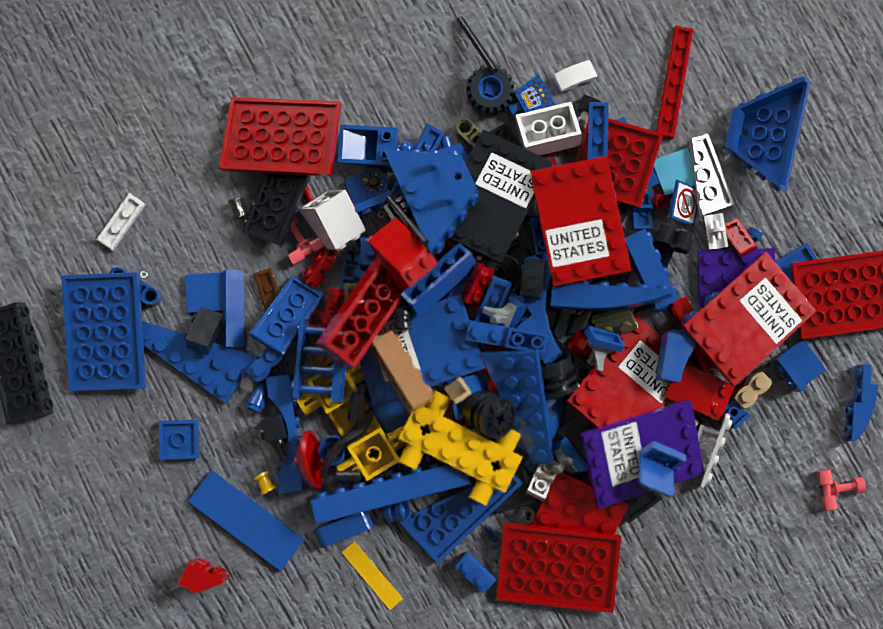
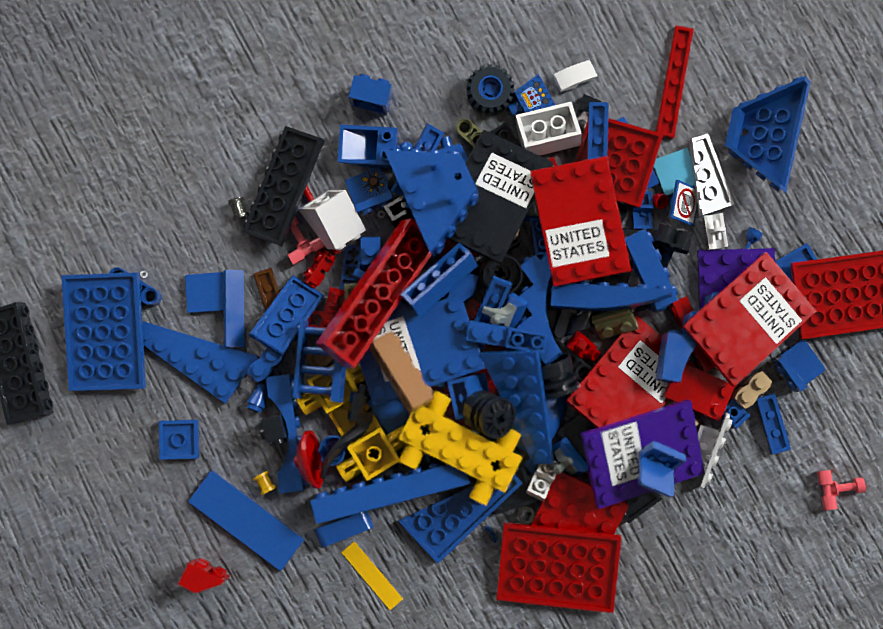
(121, 222): white tile -> none
(203, 331): black brick -> none
(281, 136): red plate -> none
(348, 476): black pin -> none
(371, 94): none -> blue brick
(397, 511): blue wheel -> none
(401, 253): red slope -> none
(401, 319): black wheel -> none
(407, 221): black bar -> none
(458, 390): tan panel -> none
(474, 291): red hinge -> none
(475, 572): blue brick -> none
(476, 43): black bar -> none
(533, 279): black slope -> none
(602, 343): blue piece -> none
(739, 238): plate -> none
(773, 424): none -> blue plate
(860, 412): blue slope -> none

